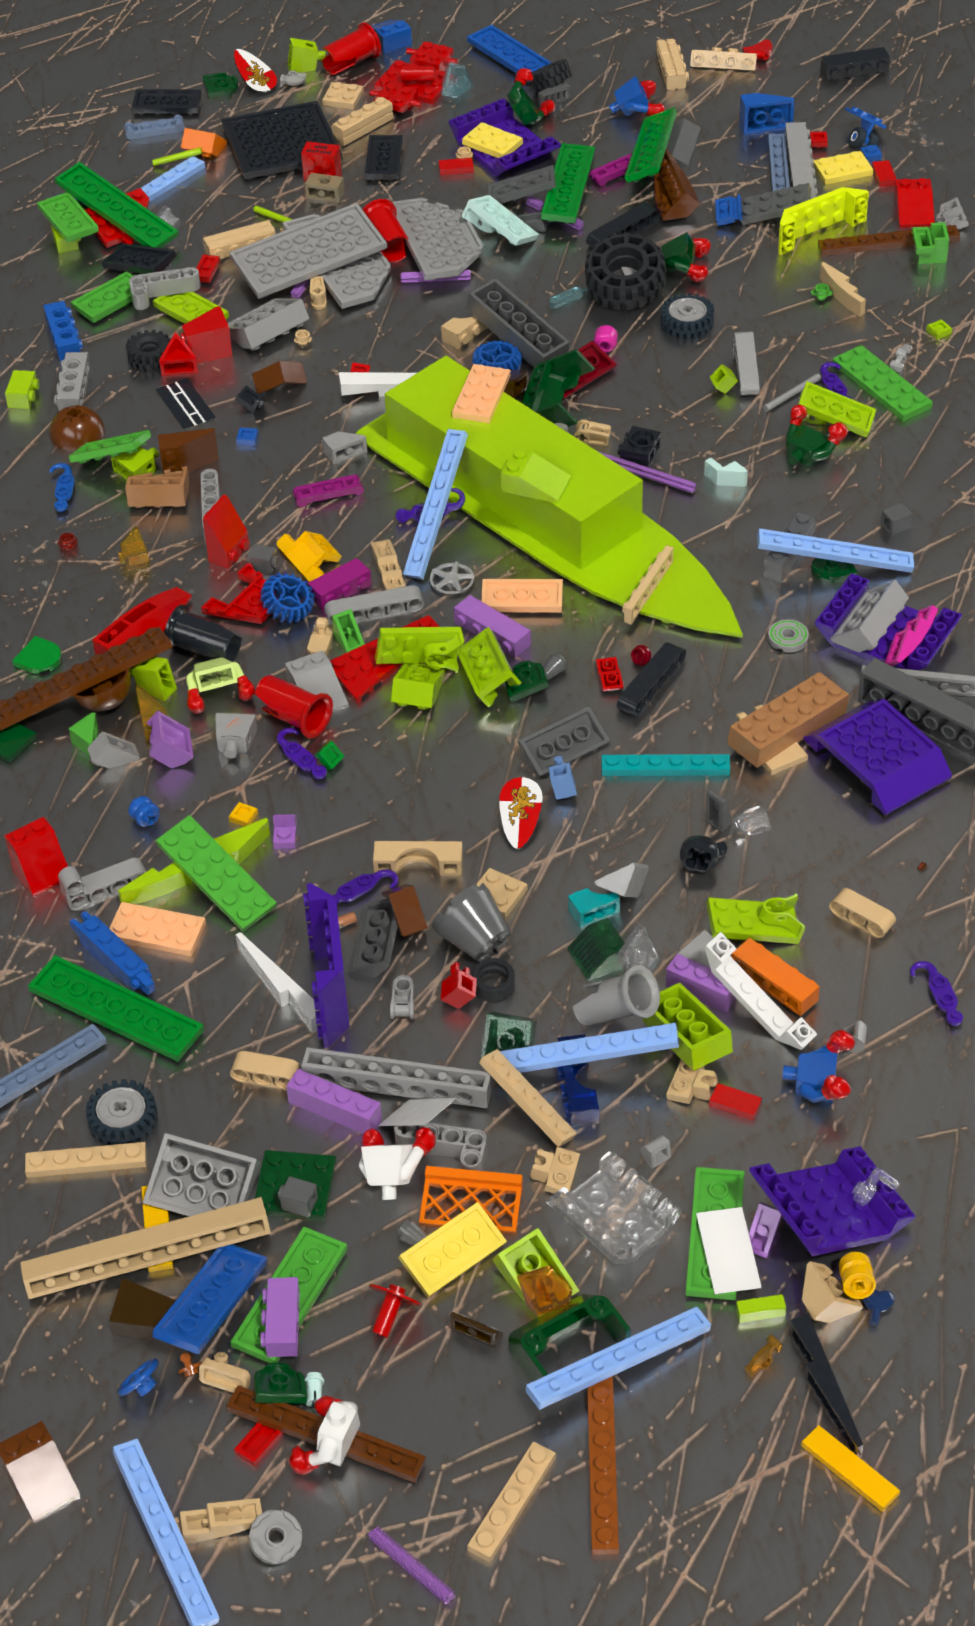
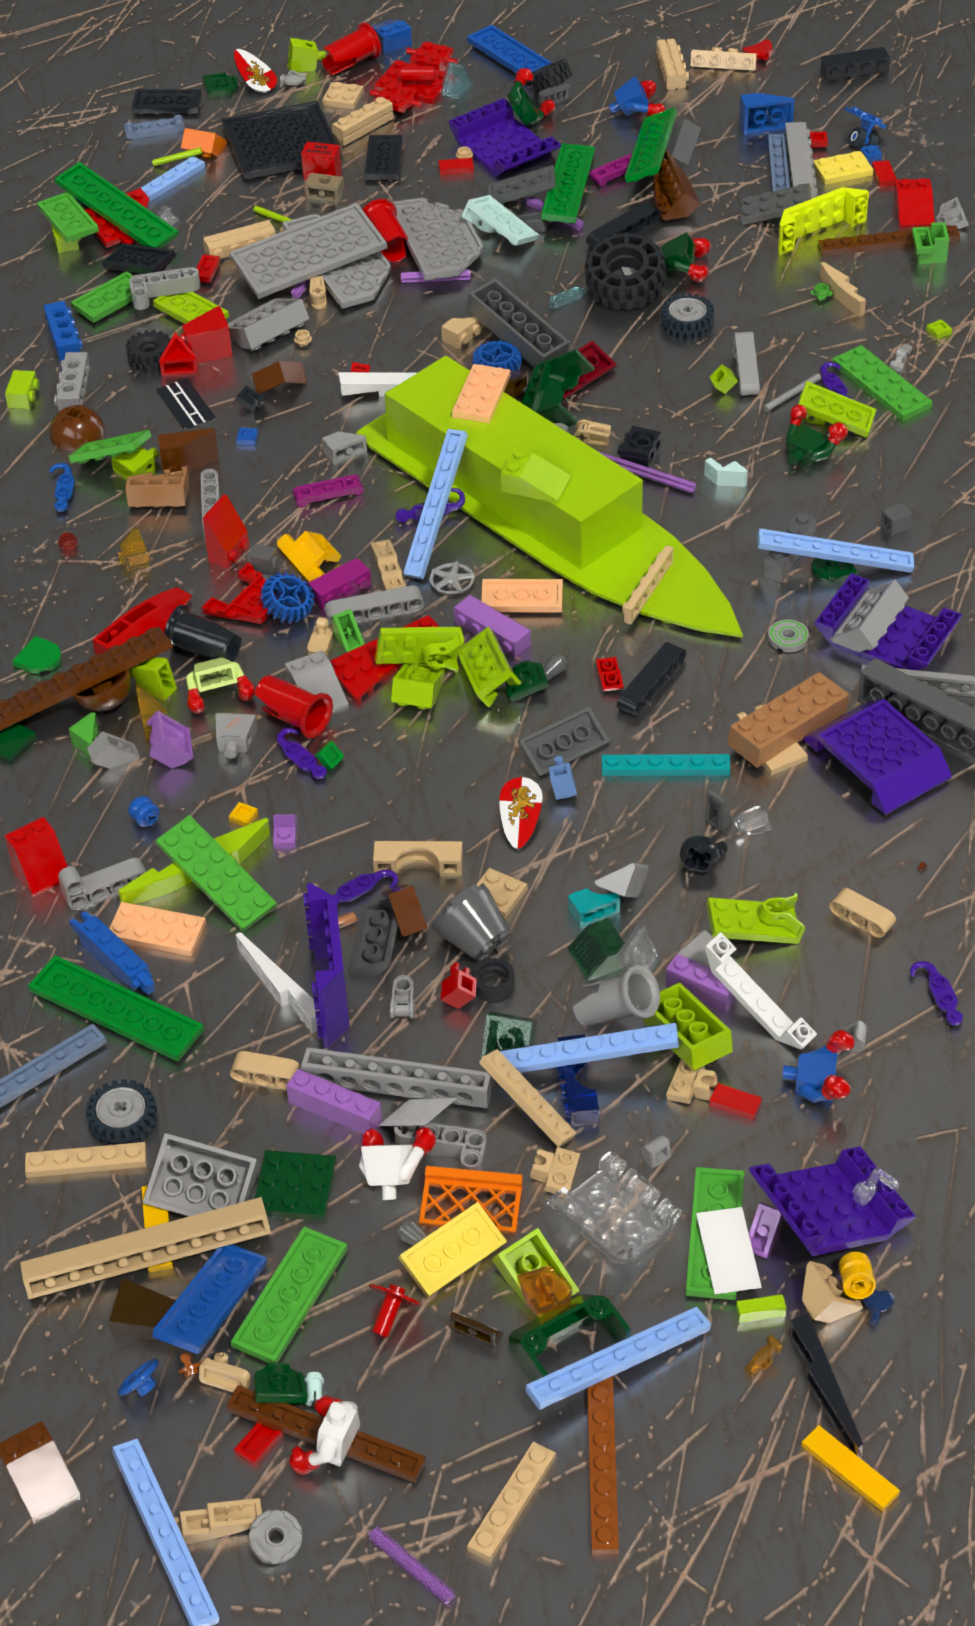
(281, 1317): medium lavender brick -> none
(298, 1196): dark grey brick -> none
(492, 140): light yellow plate -> none
(606, 338): dark pink head -> none
(641, 655): dark red plate -> none
(728, 210): blue plate -> none
(777, 977): orange brick -> none
(908, 639): dark pink slope -> none

